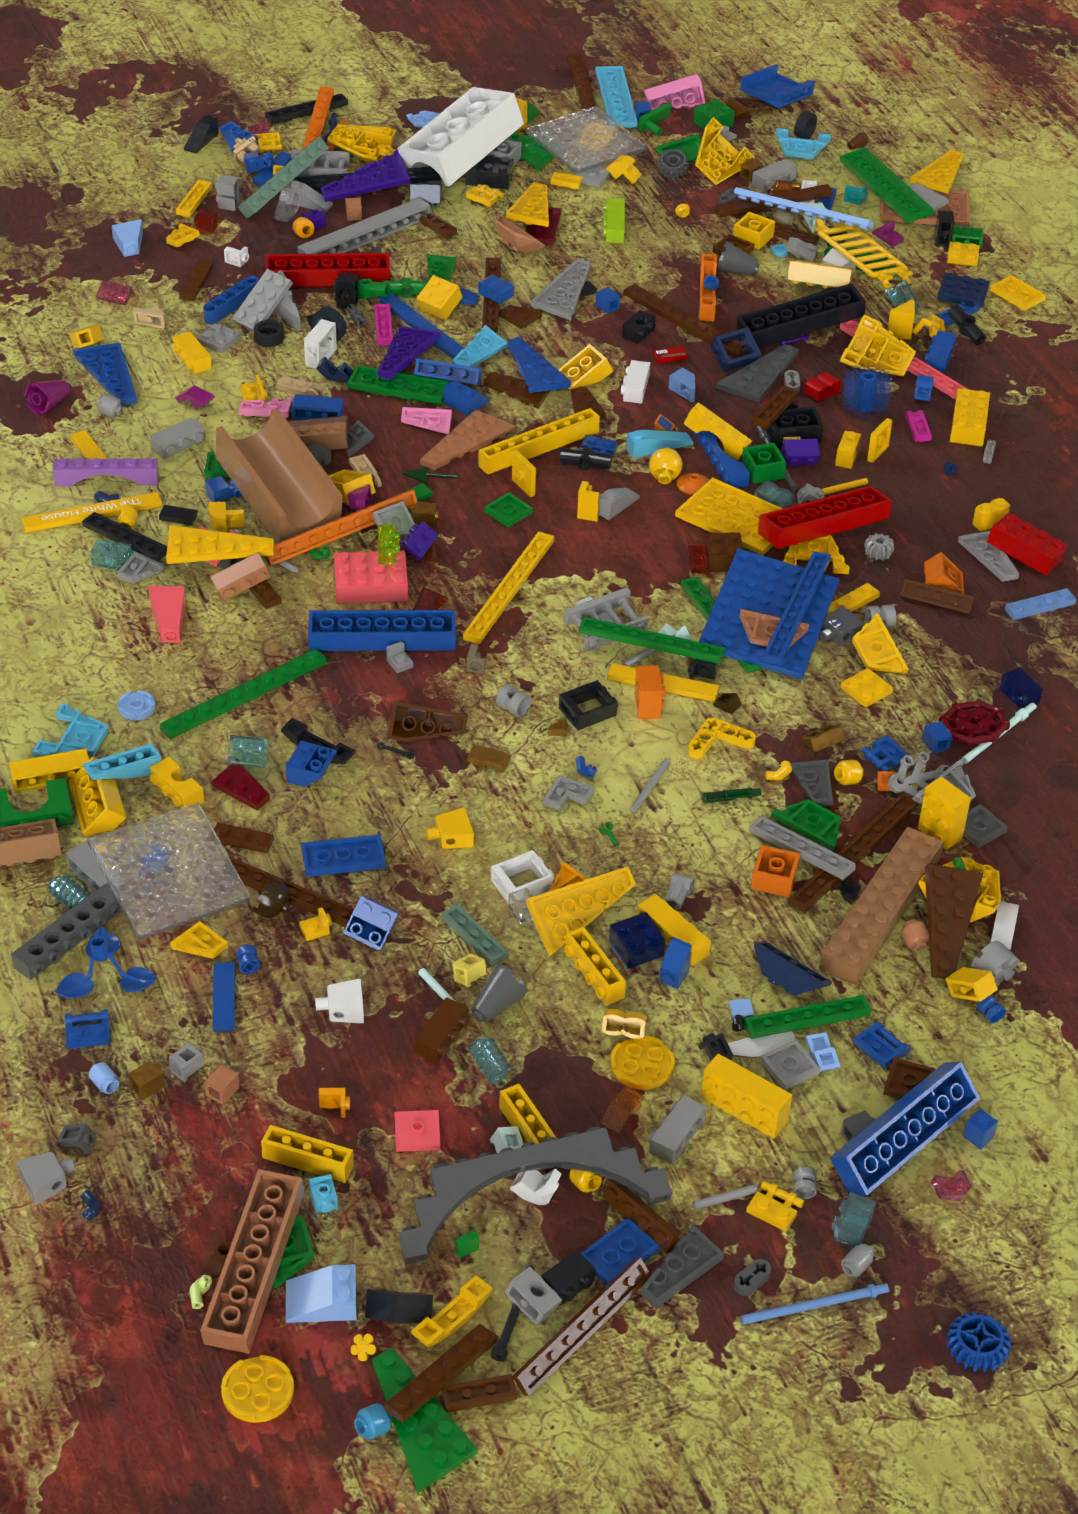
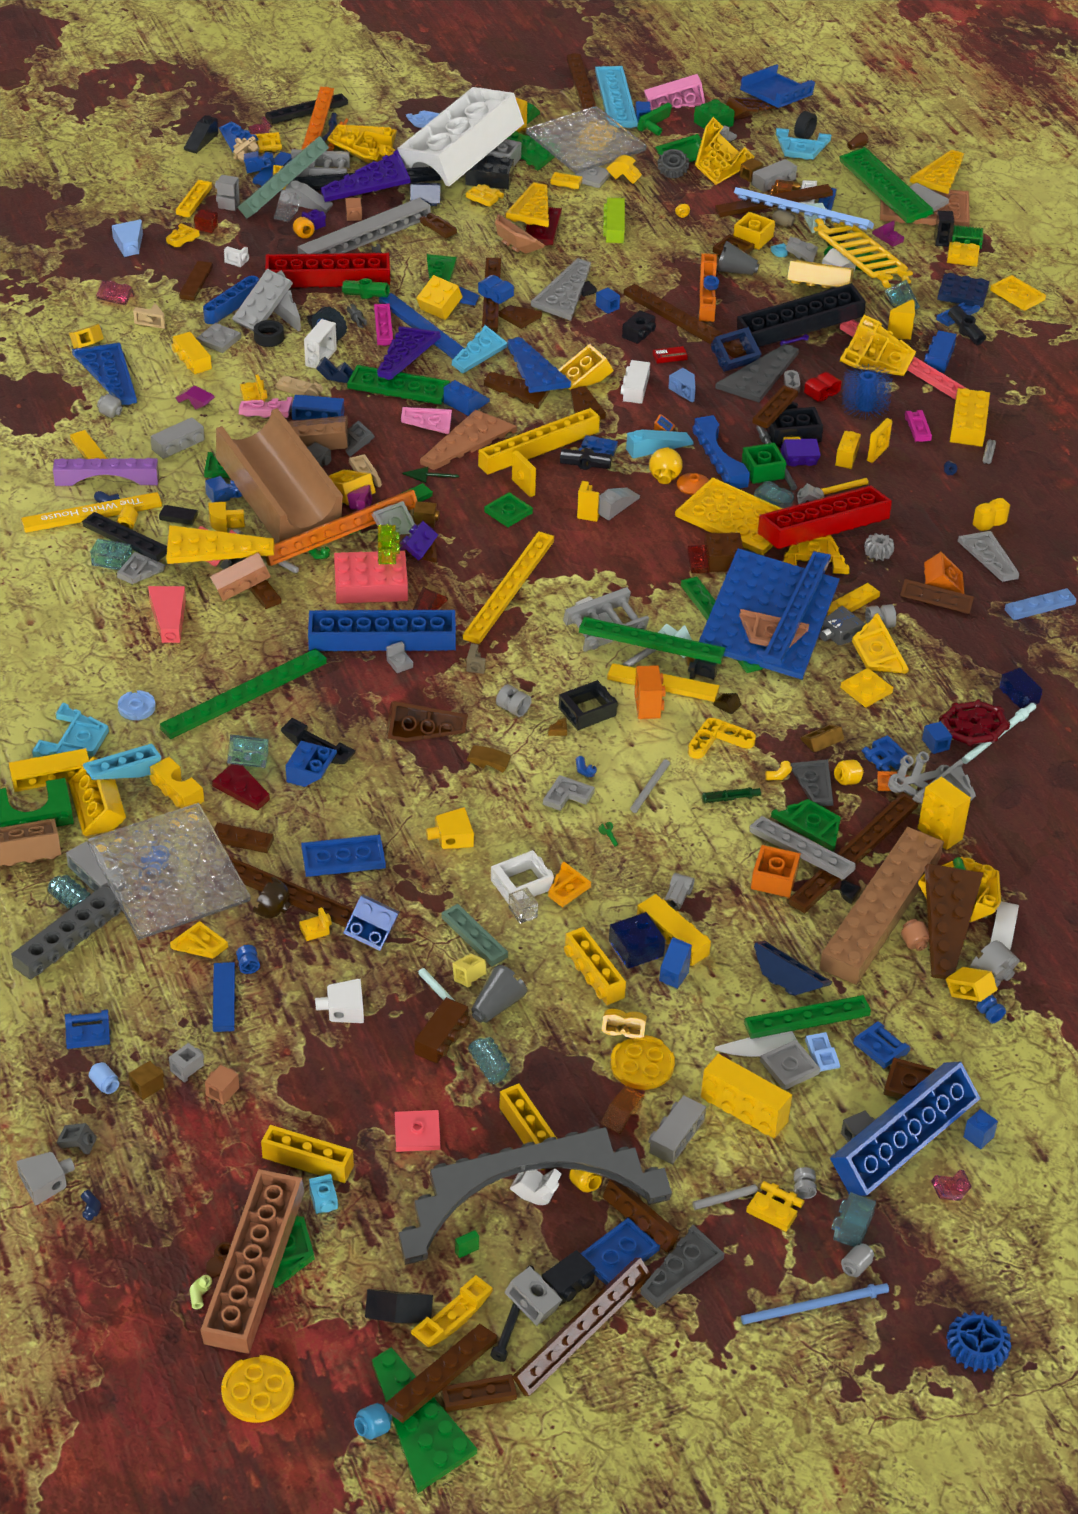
(46, 395): magenta cone -> none
(100, 948): blue plant -> none
(322, 1295): light blue slope -> none
(334, 1098): light orange bracket -> none
(346, 290): black brick -> none
(363, 1346): yellow plant -> none
(398, 287): green piece -> none
(410, 755): black hinge -> none
(448, 371): blue brick -> none
(507, 1137): light aqua brick -> none
(576, 905): yellow wing -> none
(704, 420): yellow arch -> none
(716, 1045): black bracket -> none
(727, 197): dark grey beam -> none
(738, 1023): black hand -> none
(741, 1007): light blue tile -> none
(755, 1280): dark grey beam -> none
(786, 232): reddish brown tile -> none
(855, 195): teal bracket -> none
(923, 388): blue brick -> none
(934, 324): yellow plate -> none
(983, 826): dark grey plate -> none
(1027, 543): red brick -> none

